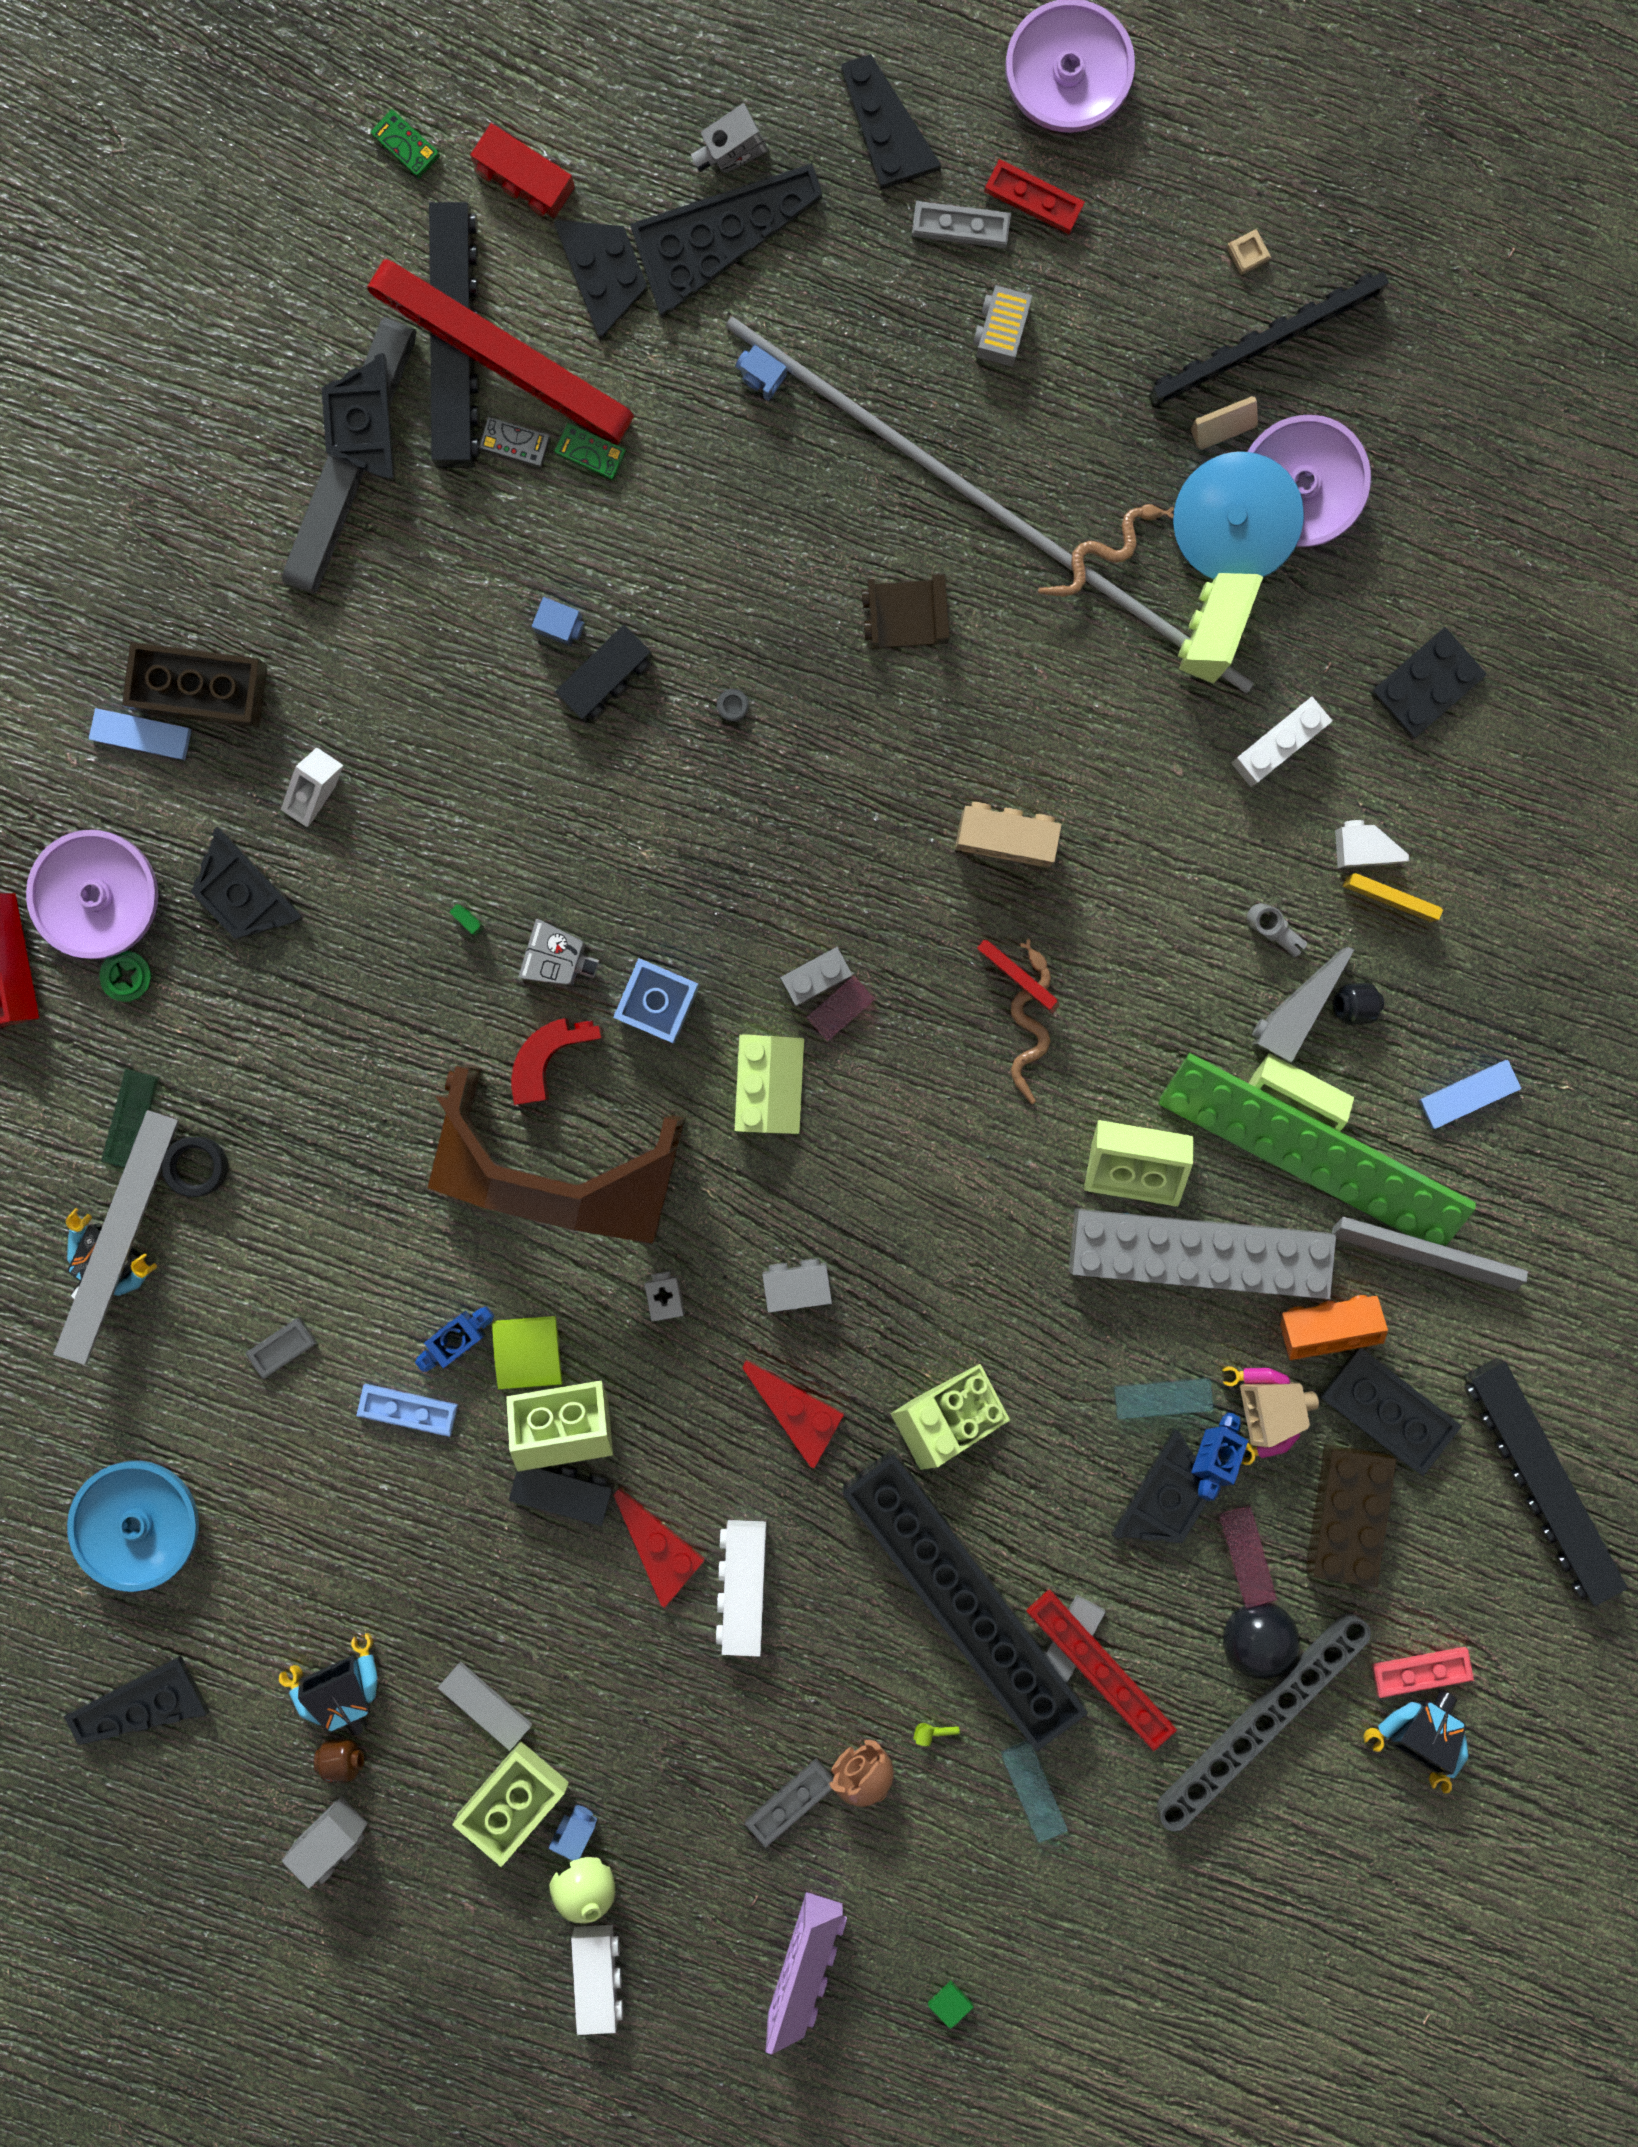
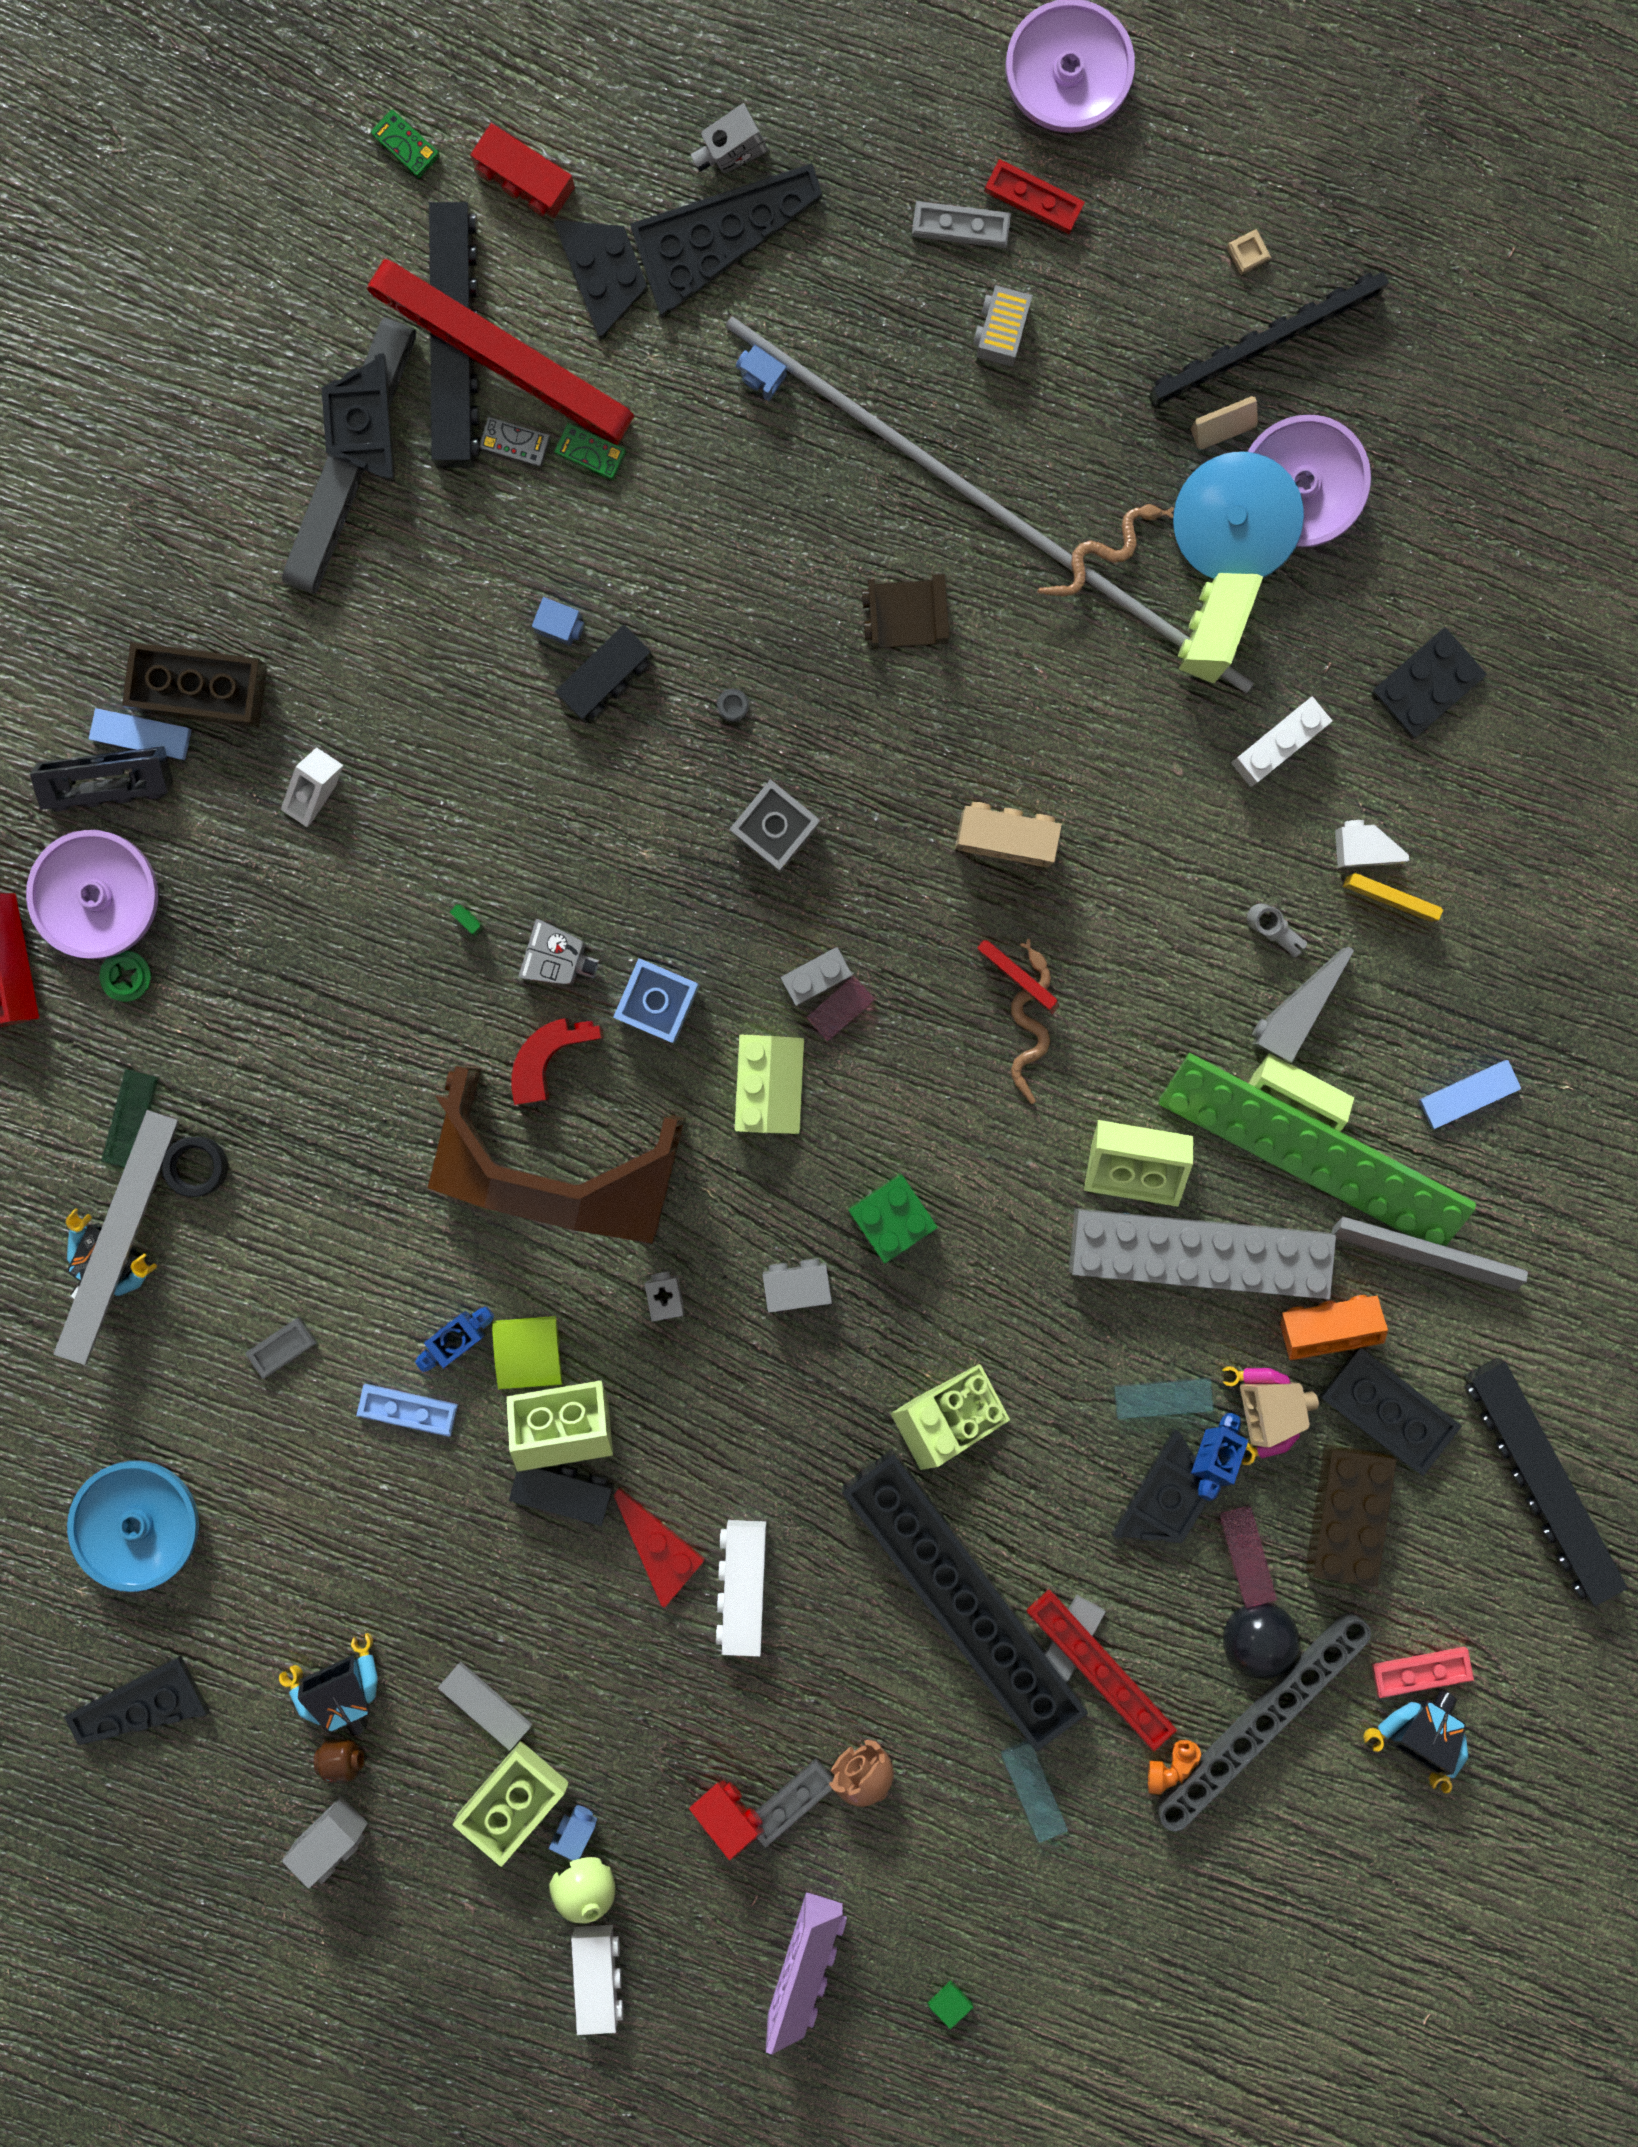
(56, 778): none -> black brick
(239, 892): black wing -> none
(727, 1819): none -> red brick
(775, 826): none -> light grey brick
(802, 1416): red wing -> none
(889, 133): black wing -> none
(892, 1218): none -> green brick
(924, 1733): lime hand -> none
(1184, 1758): none -> orange arm
(1358, 1003): black head -> none

